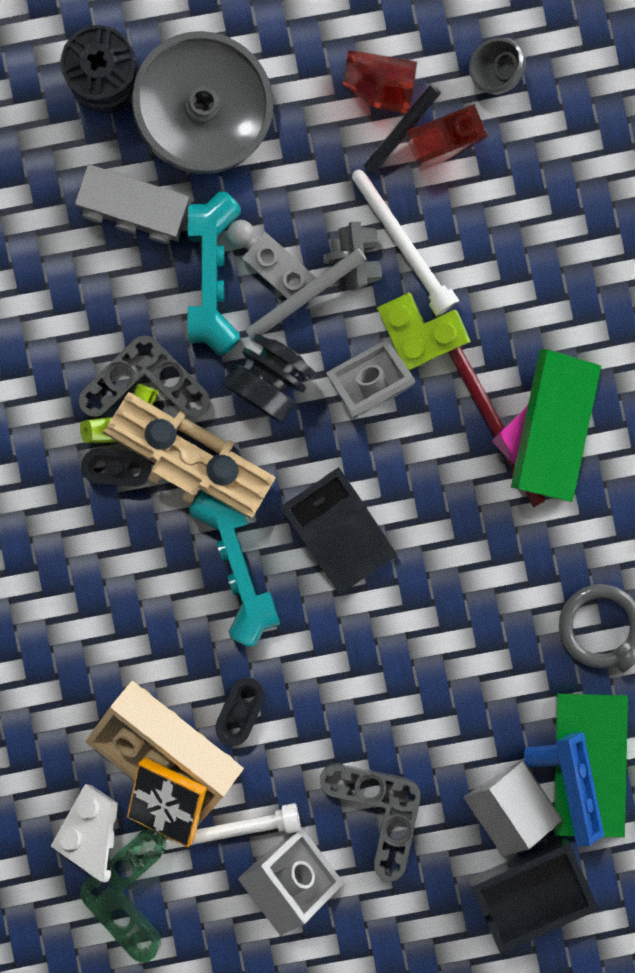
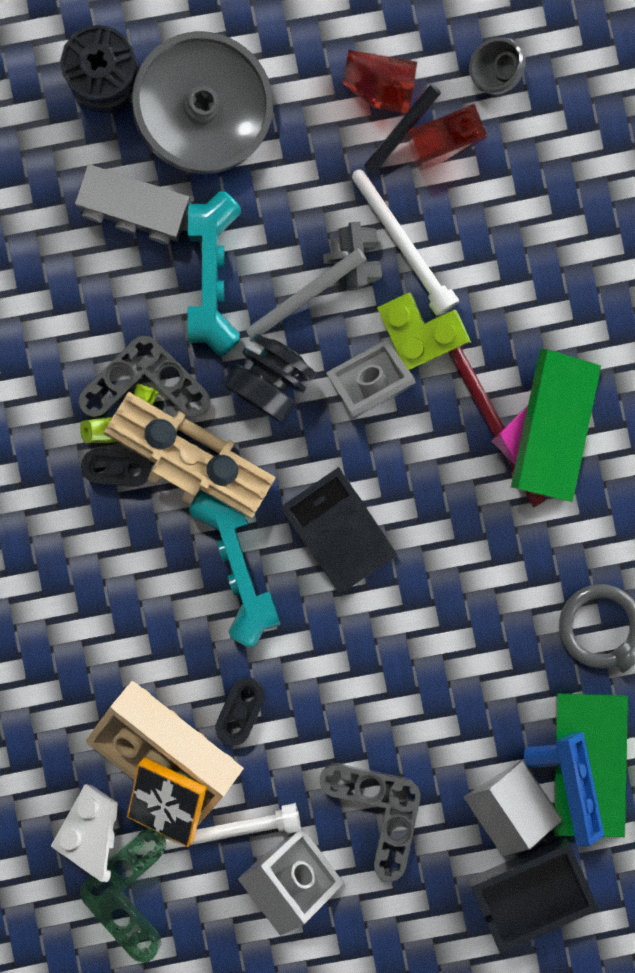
(269, 259): light grey plate -> none

